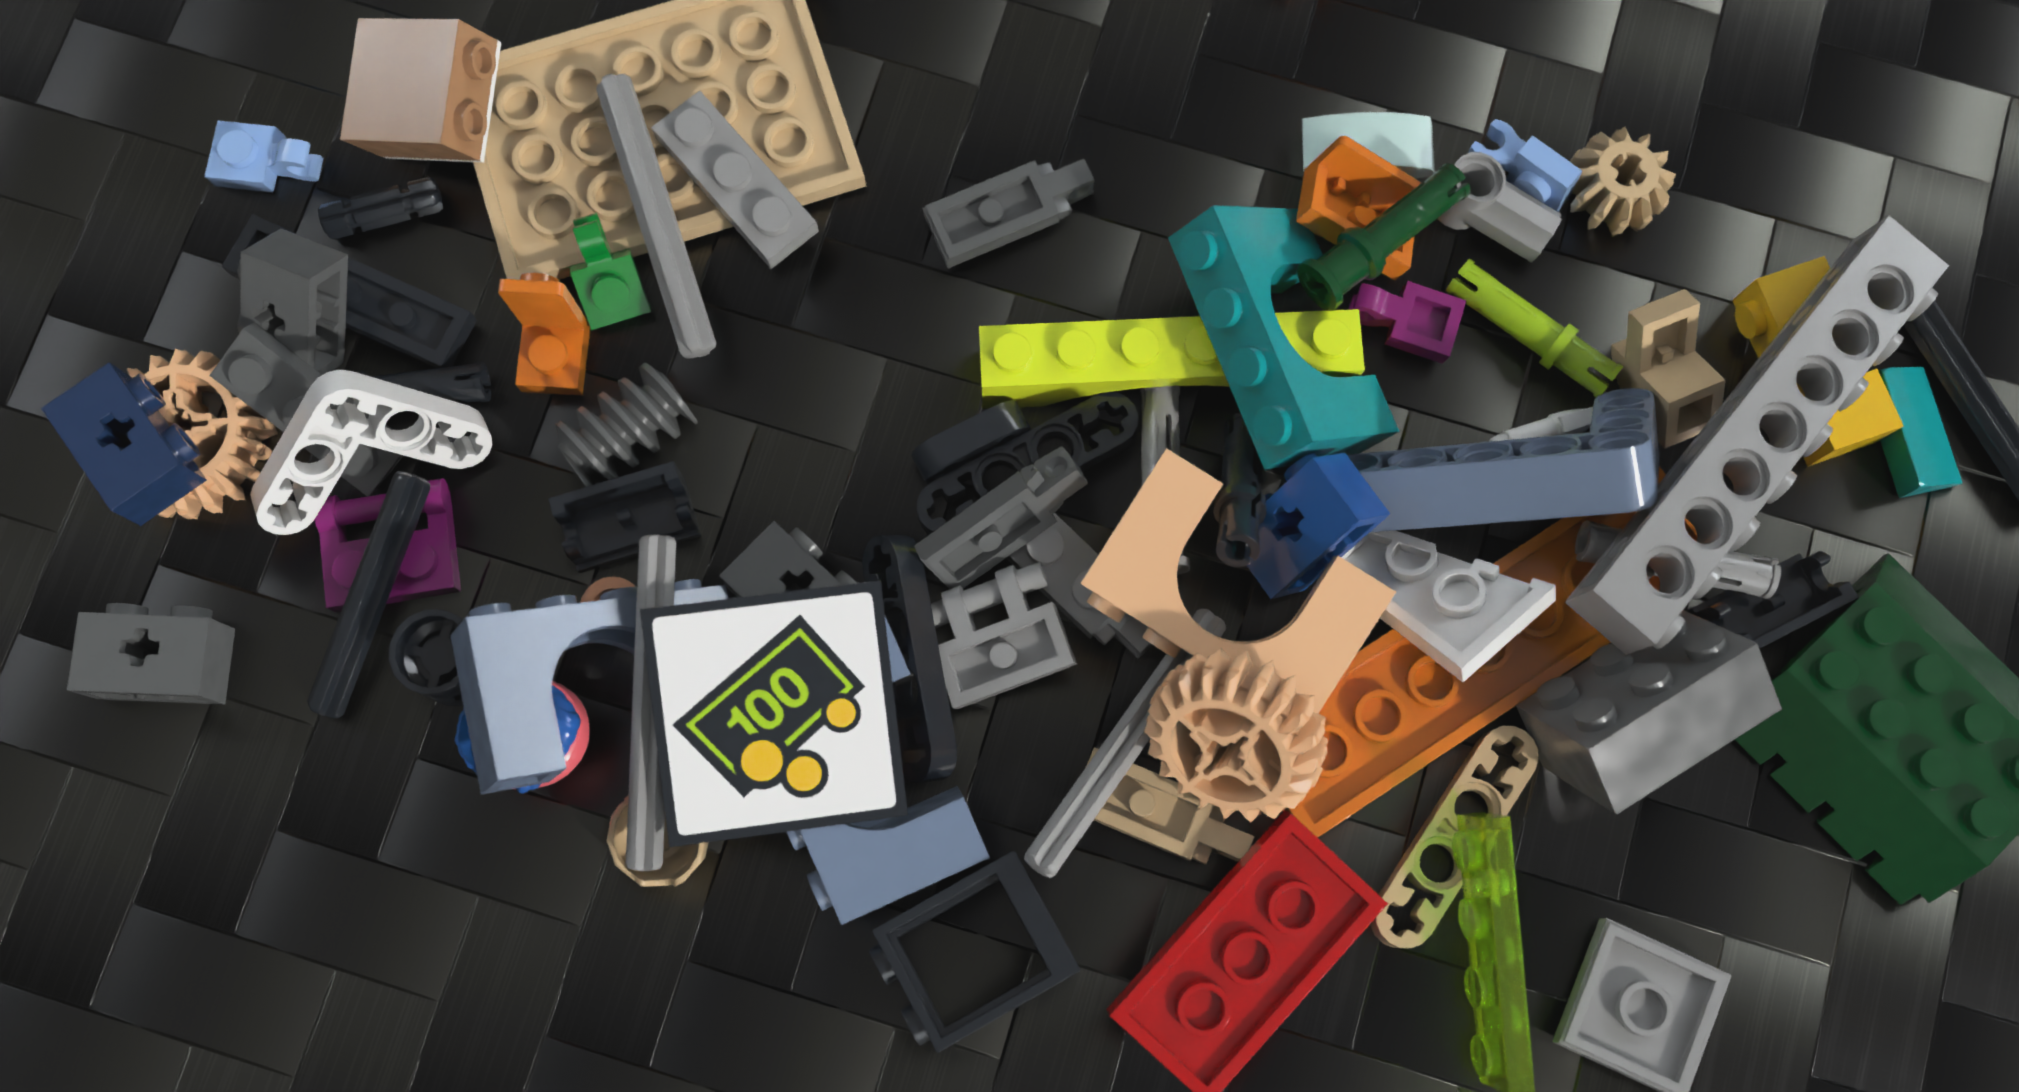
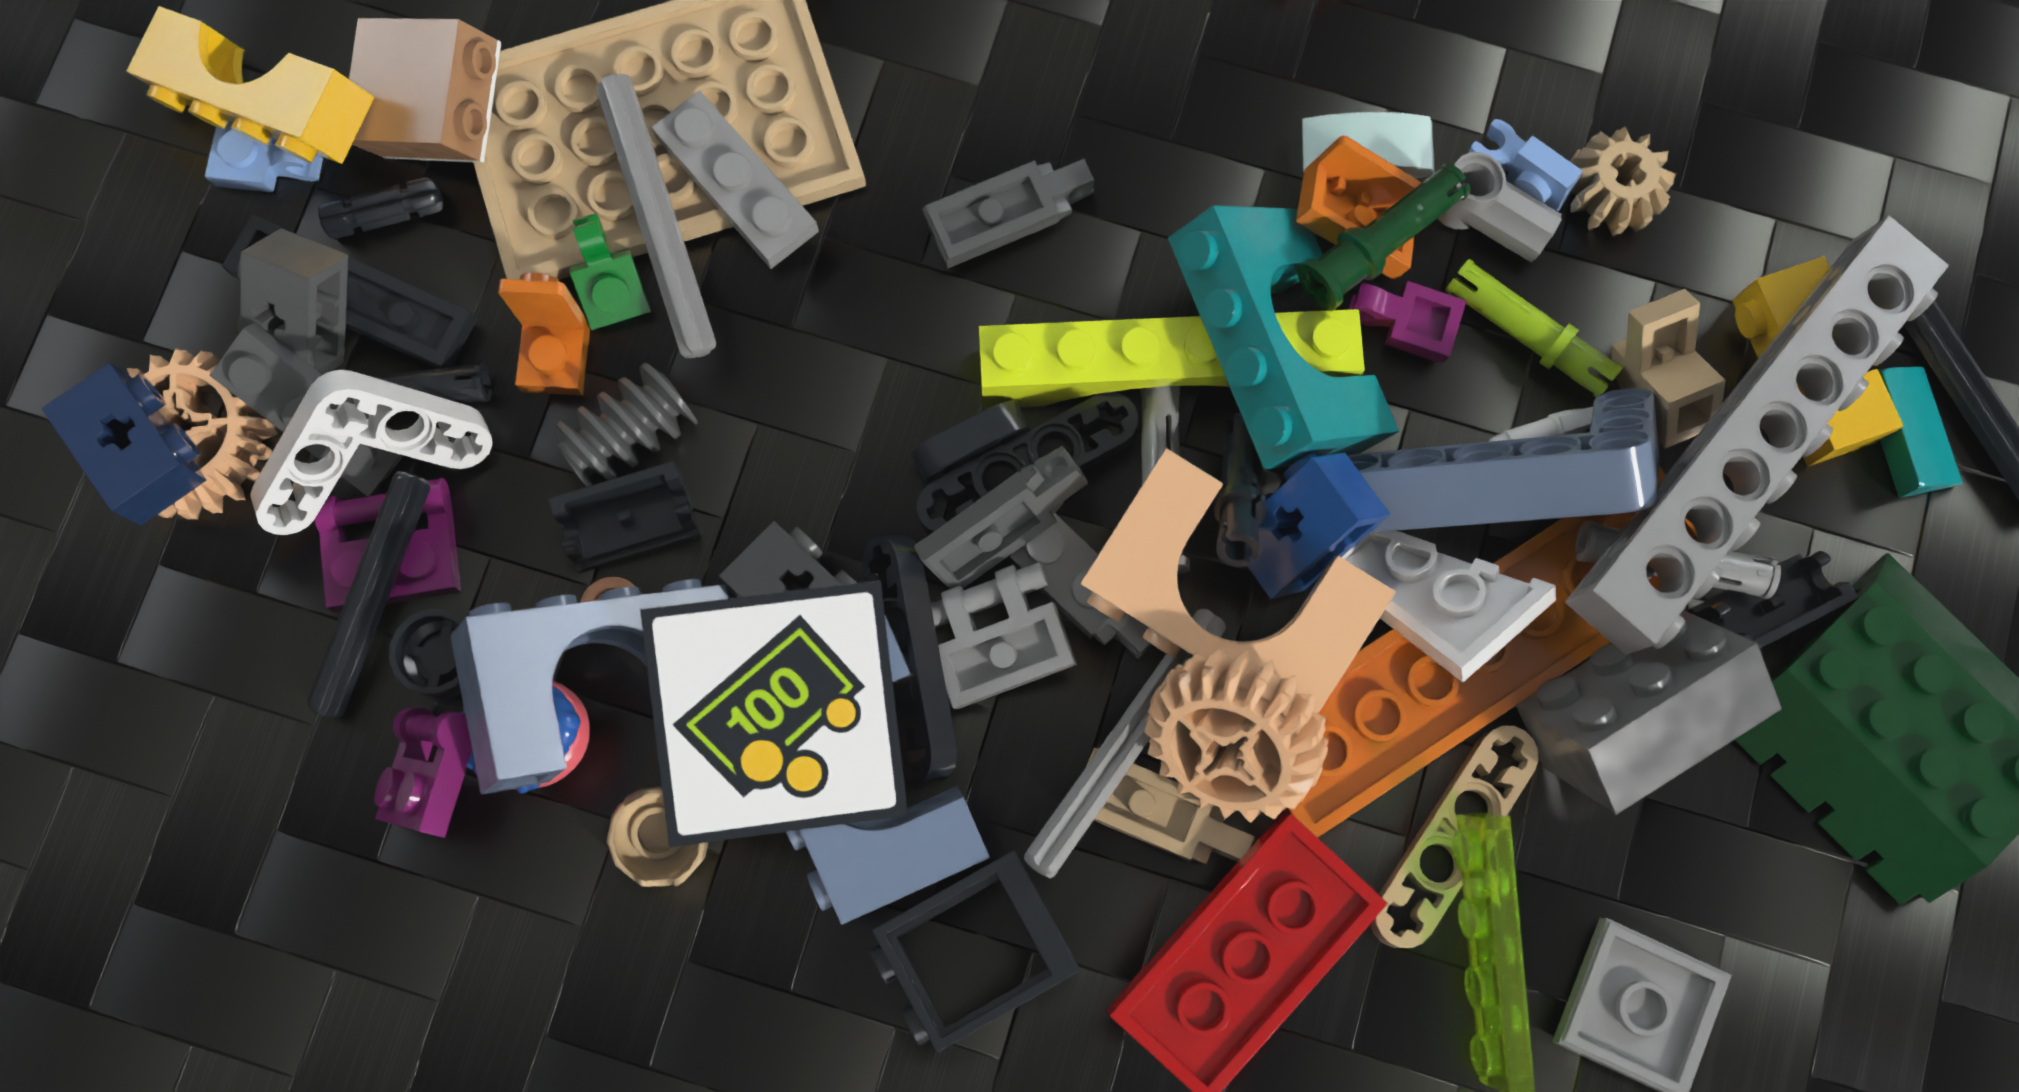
(115, 663): dark grey brick -> none
(296, 102): none -> yellow arch
(422, 792): none -> magenta plate
(645, 795): light grey axle -> none

